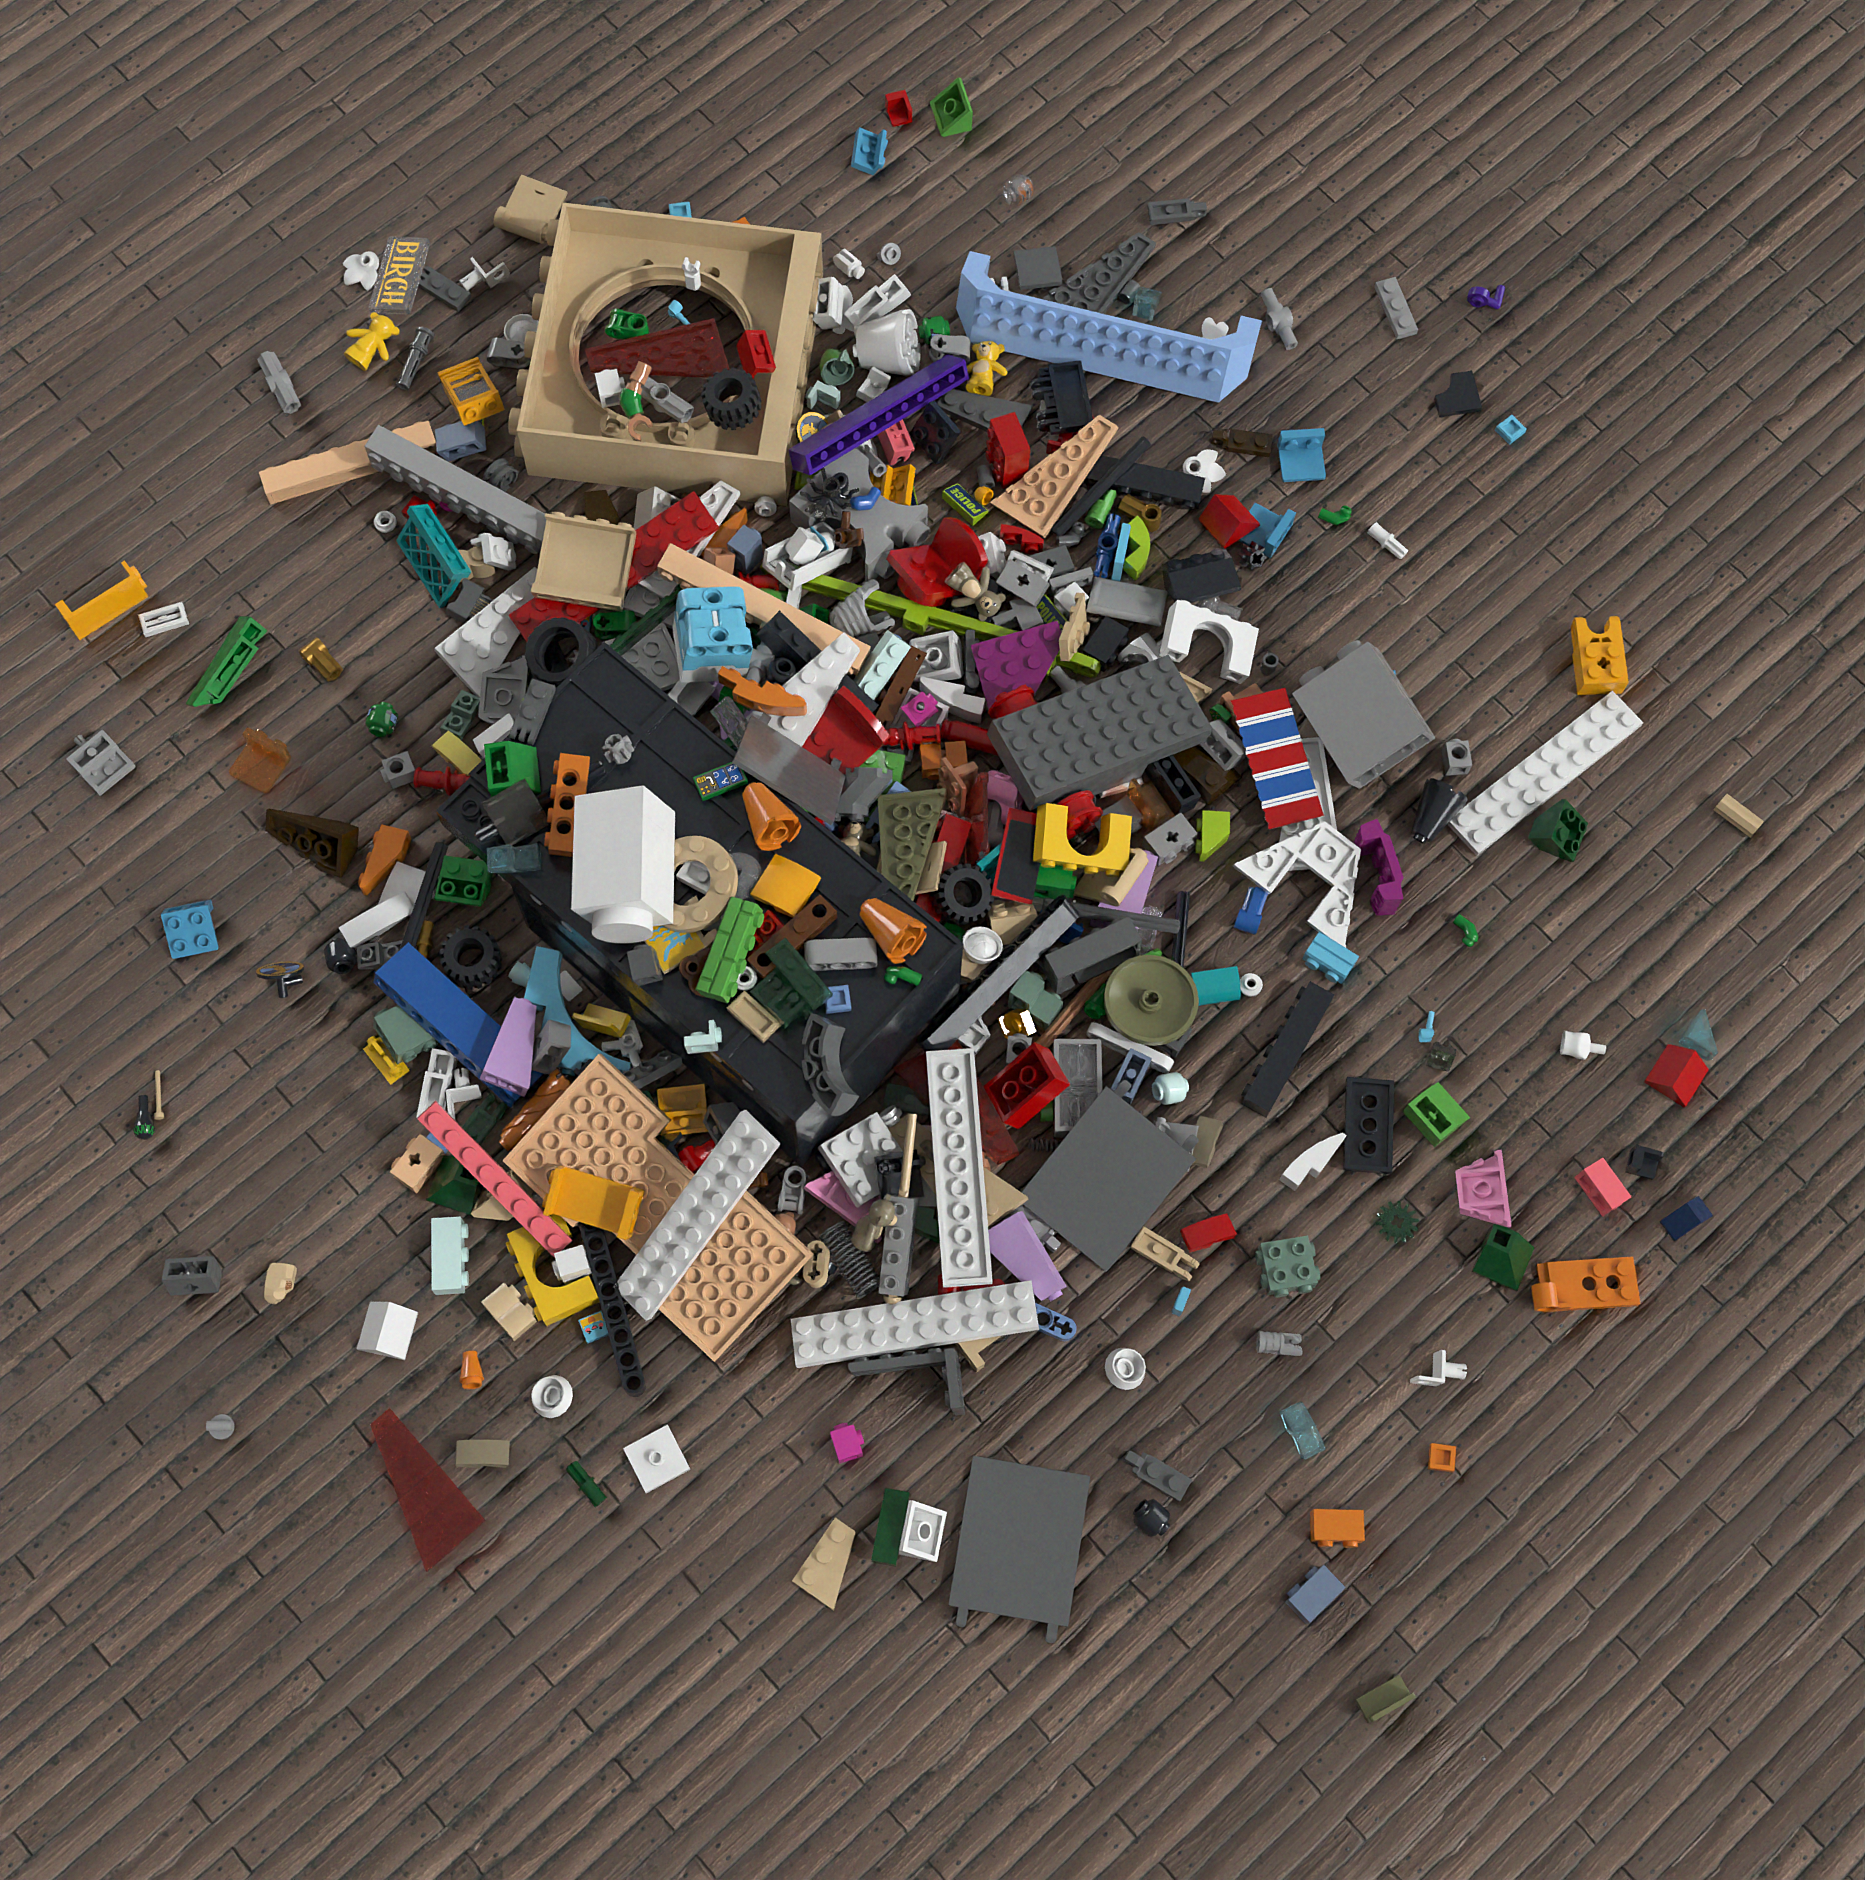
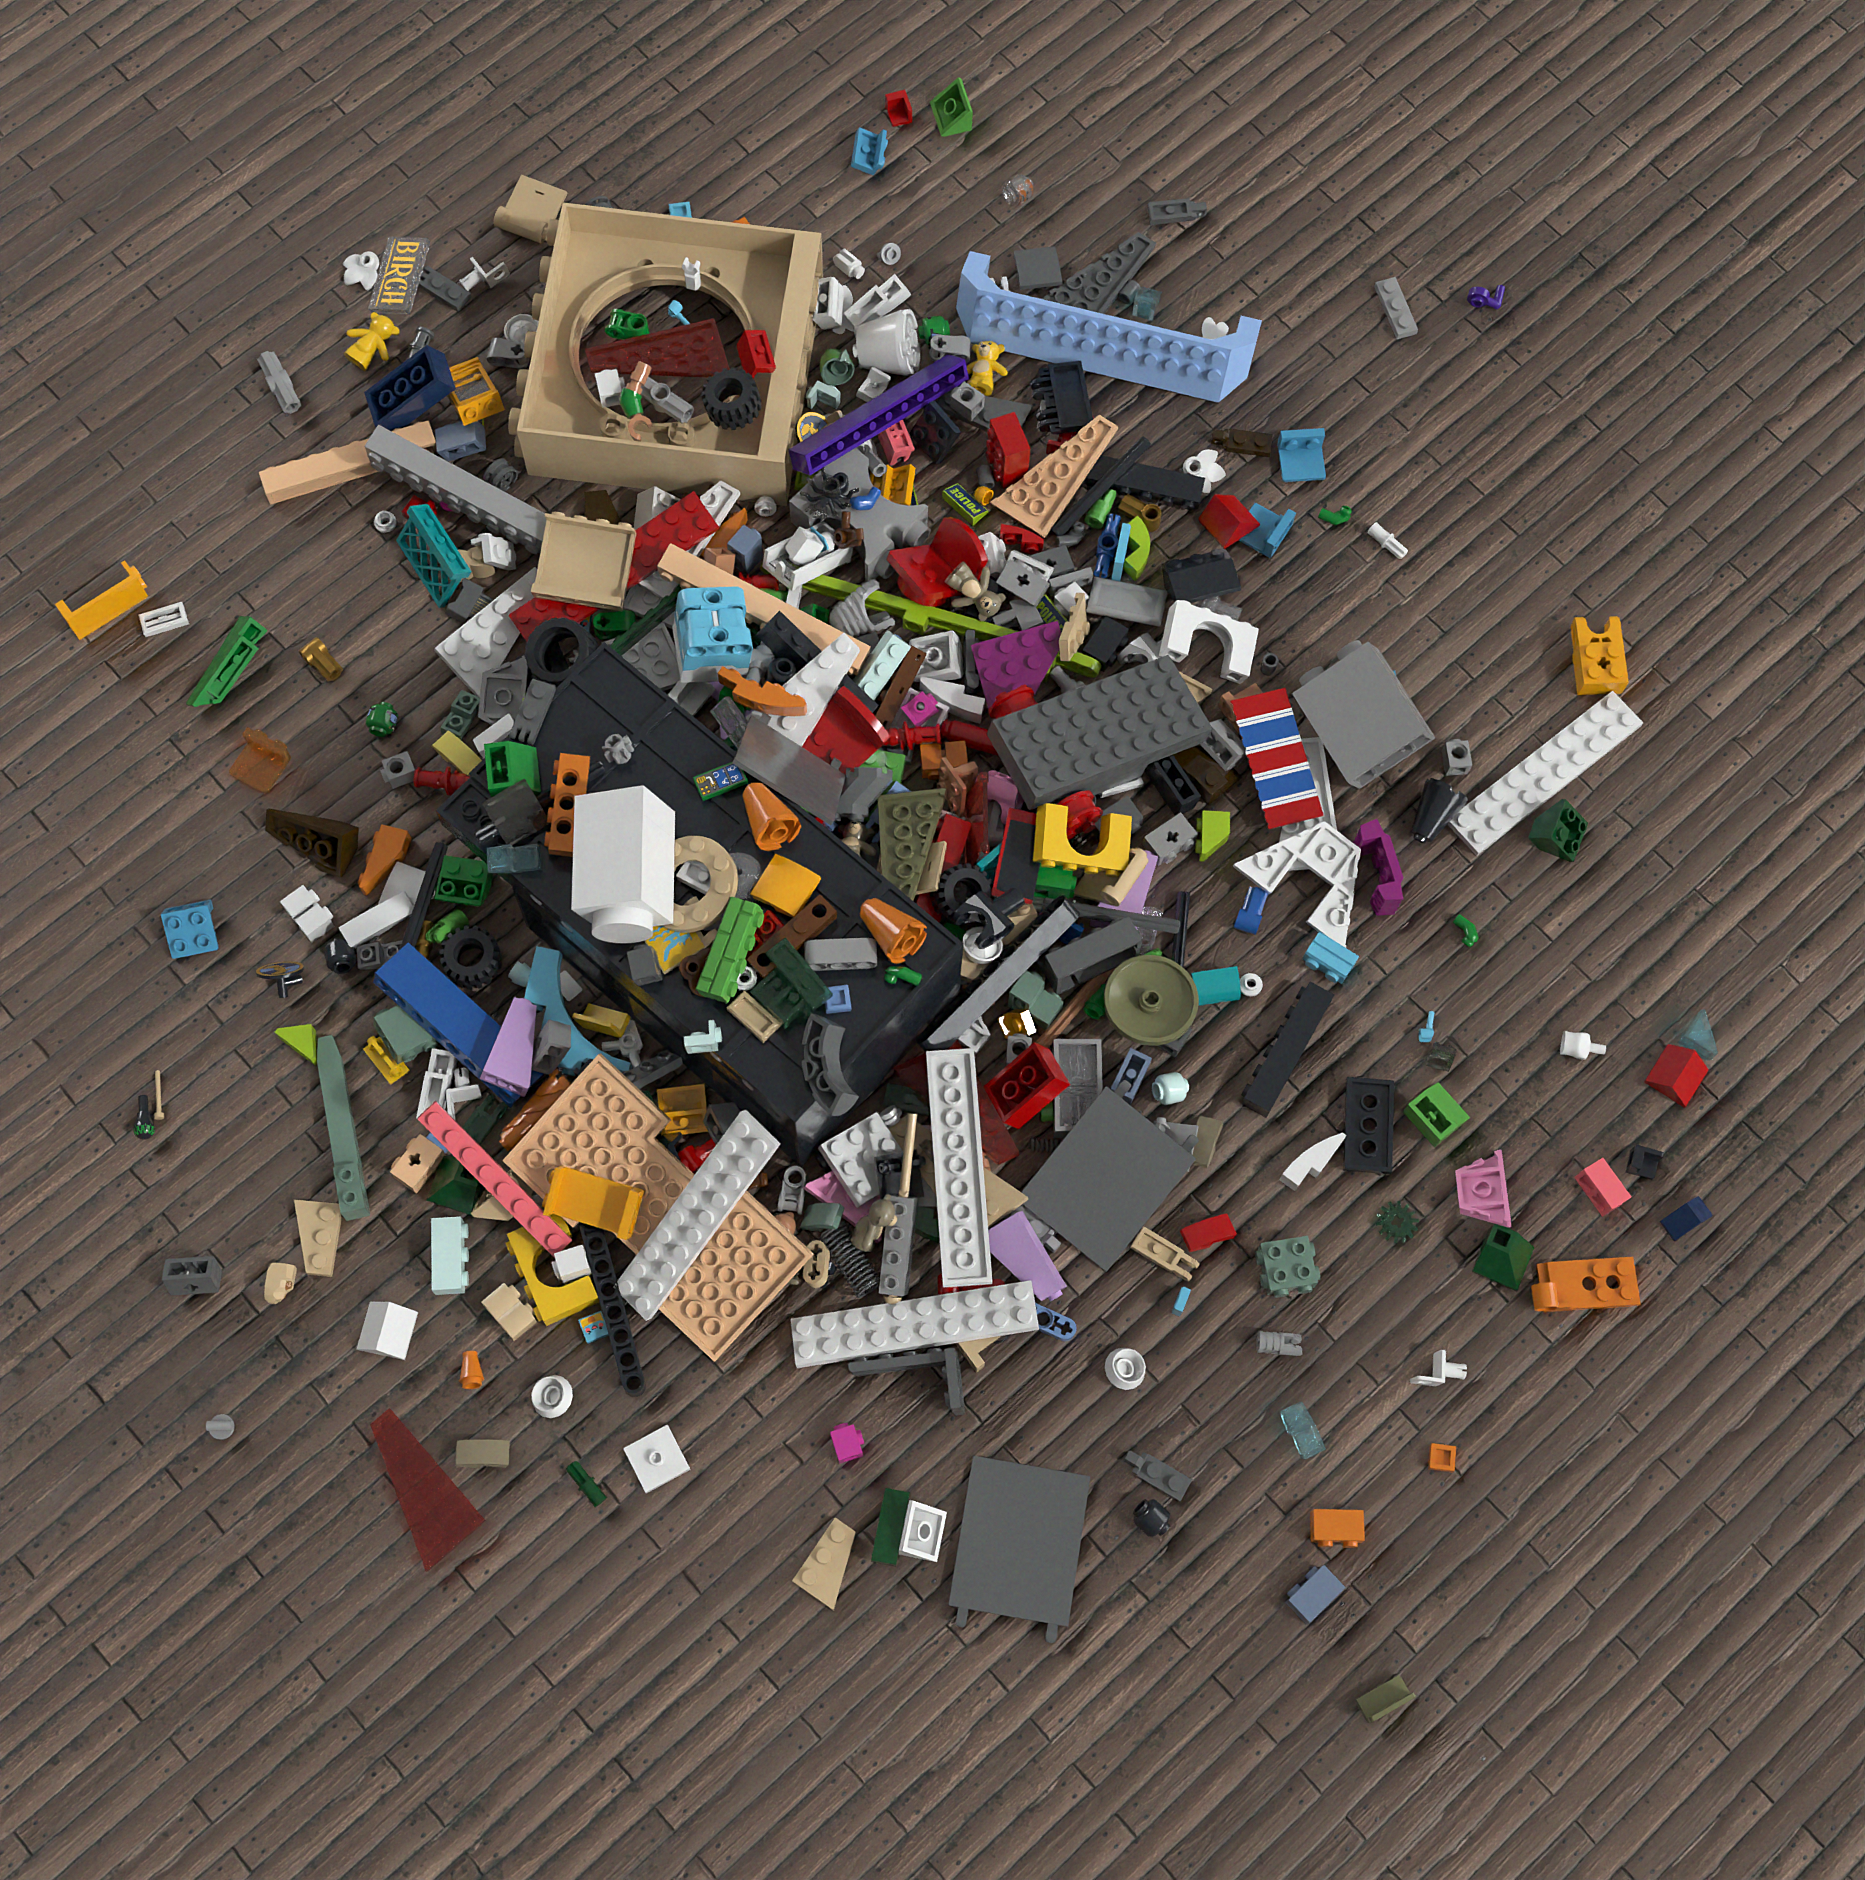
(100, 762): light grey plate -> none
(301, 1039): none -> lime slope
(307, 913): none -> white piece
(319, 1235): none -> tan wing
(342, 1132): none -> sand green piece
(410, 389): none -> dark blue brick
(447, 925): none -> bright green hinge
(822, 1216): none -> sand green slope
(970, 408): none -> light grey brick
(990, 915): none -> black connector
(1122, 1045): white beam -> none
(1150, 804): clear orange bracket -> none
(1219, 712): green tile -> none
(1252, 555): black gear -> none
(1279, 319): light grey pin -> none
(1460, 397): black tile -> none
(1510, 429): medium azure tile -> none
(1738, 815): tan axle -> none

